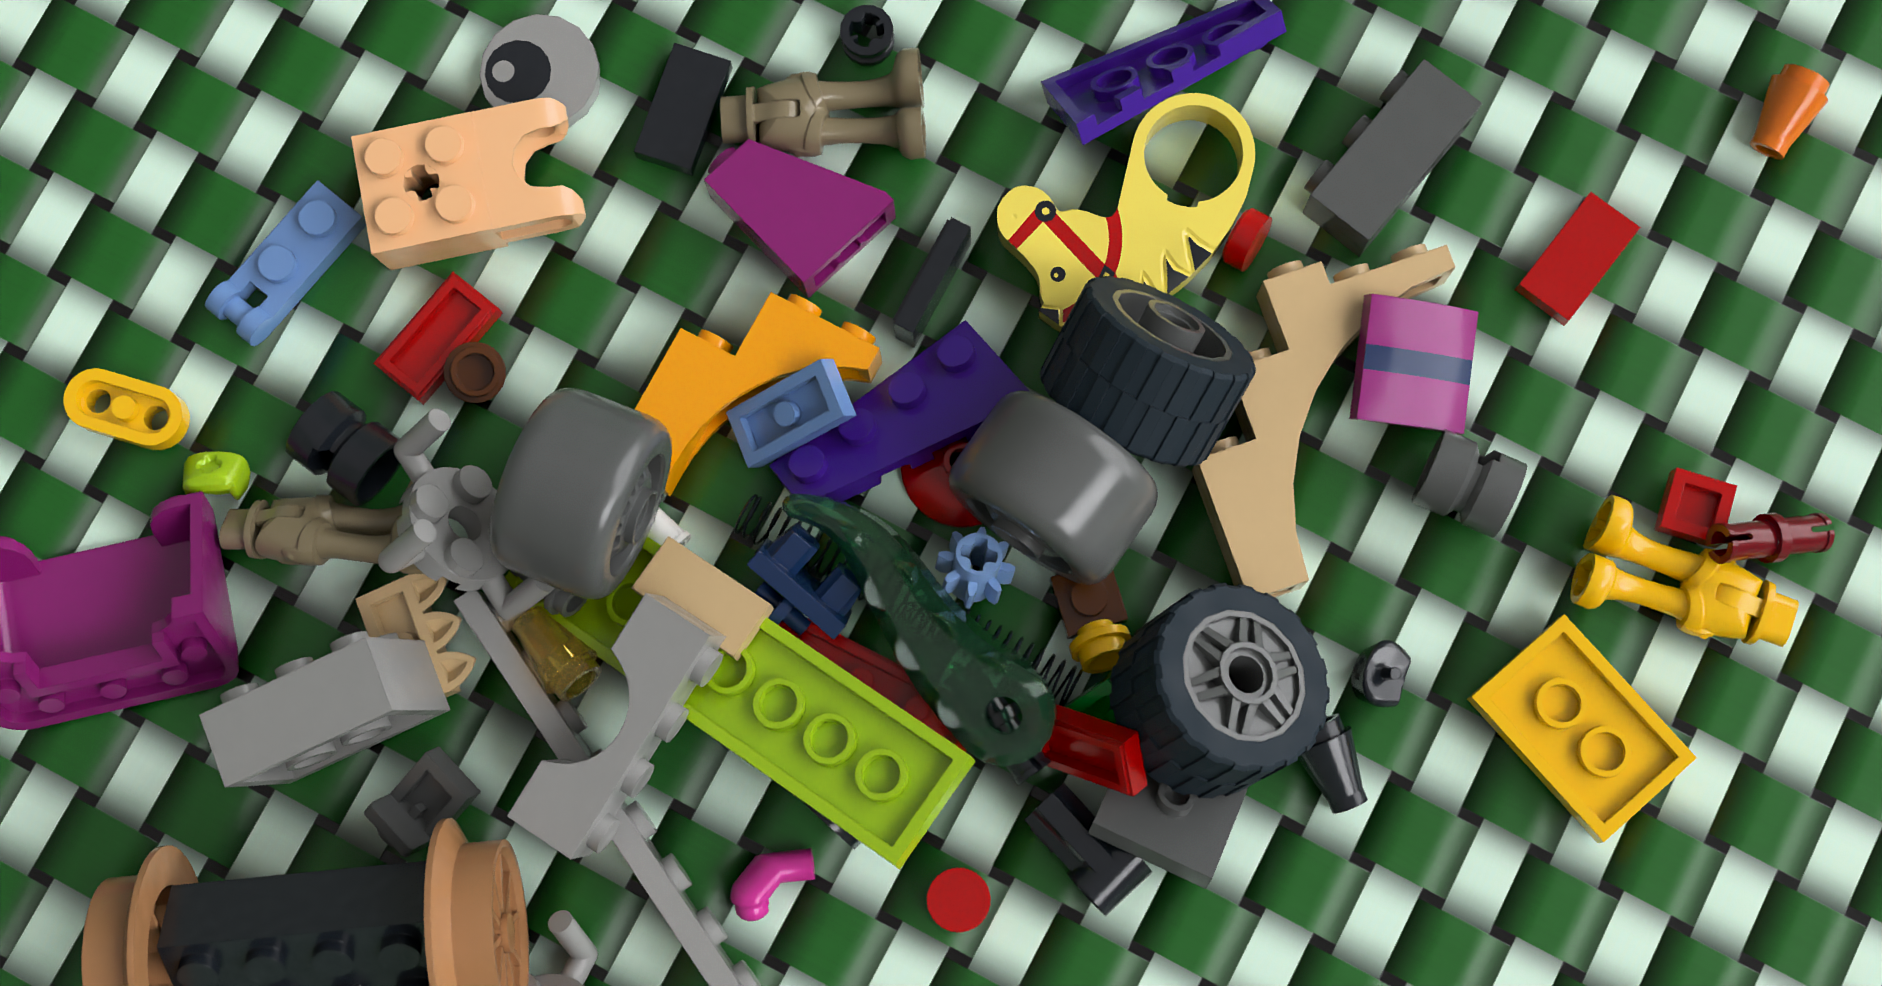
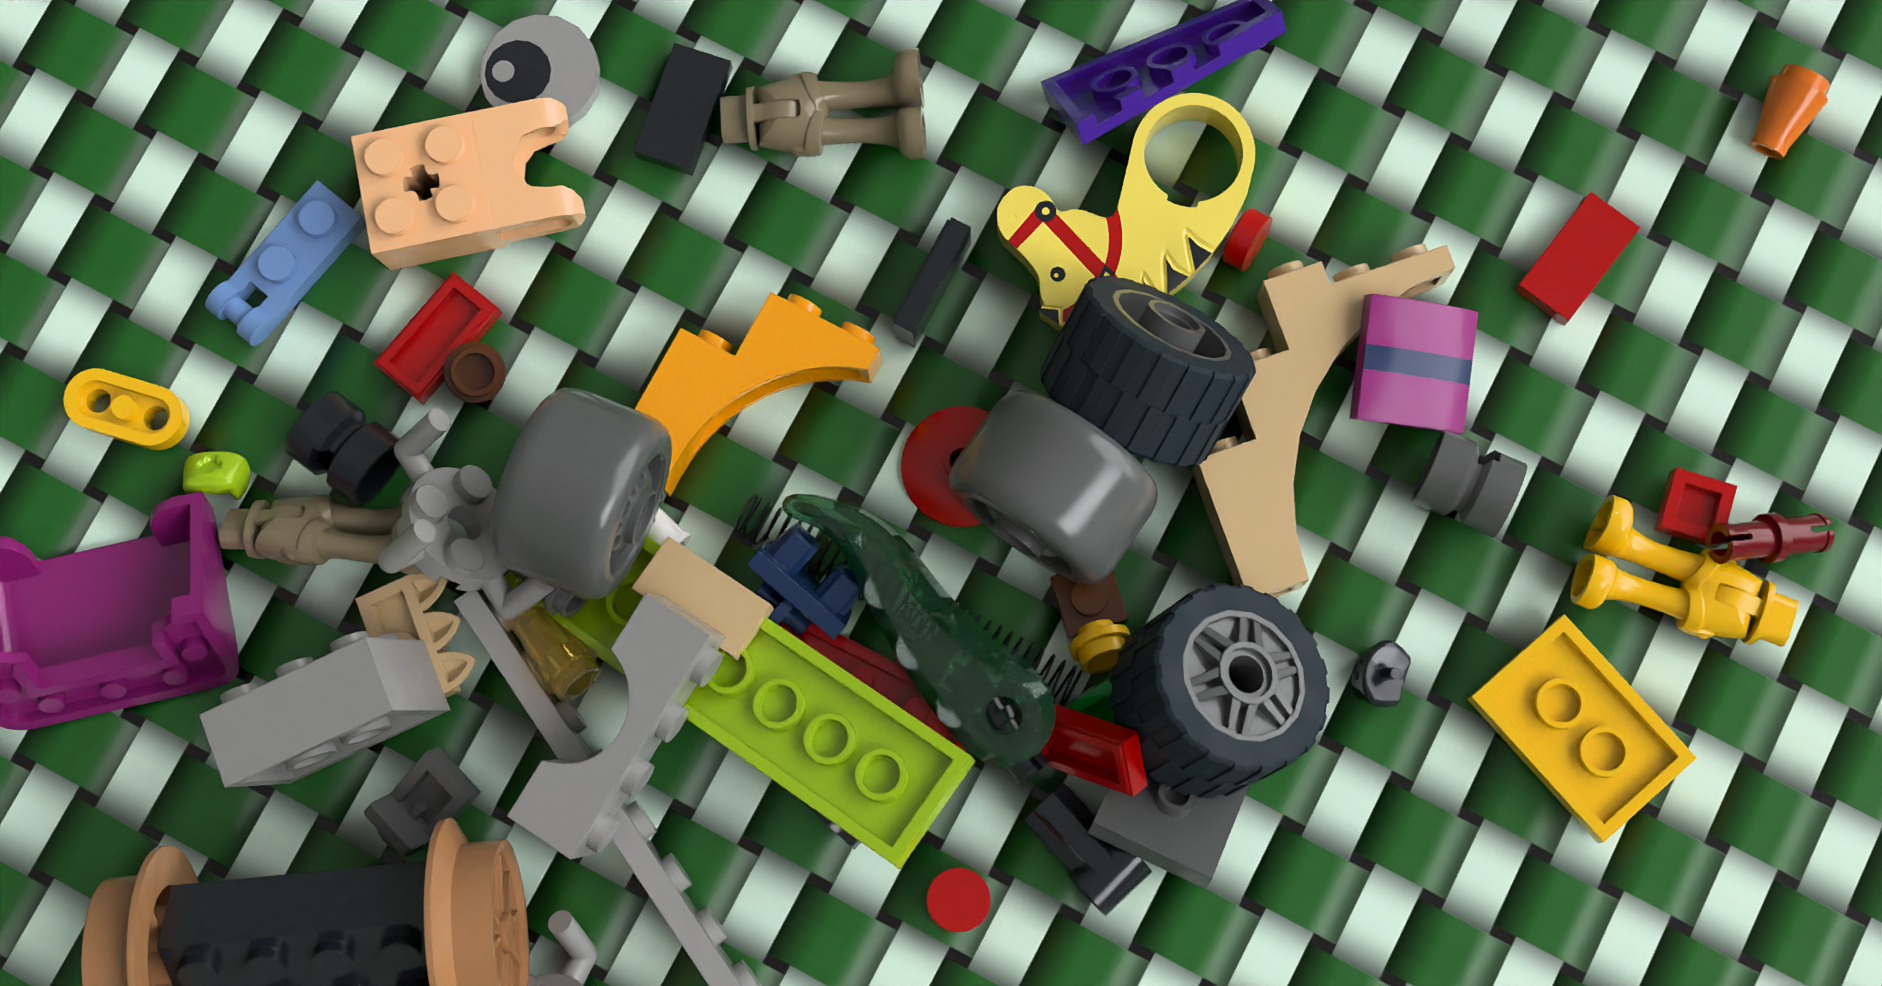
(764, 875): dark pink arm -> none
(791, 413): medium blue plate -> none
(797, 211): magenta slope -> none
(856, 22): black bush -> none
(904, 418): dark purple wing -> none
(982, 552): light blue gear -> none
(1335, 766): black cone -> none
(1389, 155): dark grey brick -> none

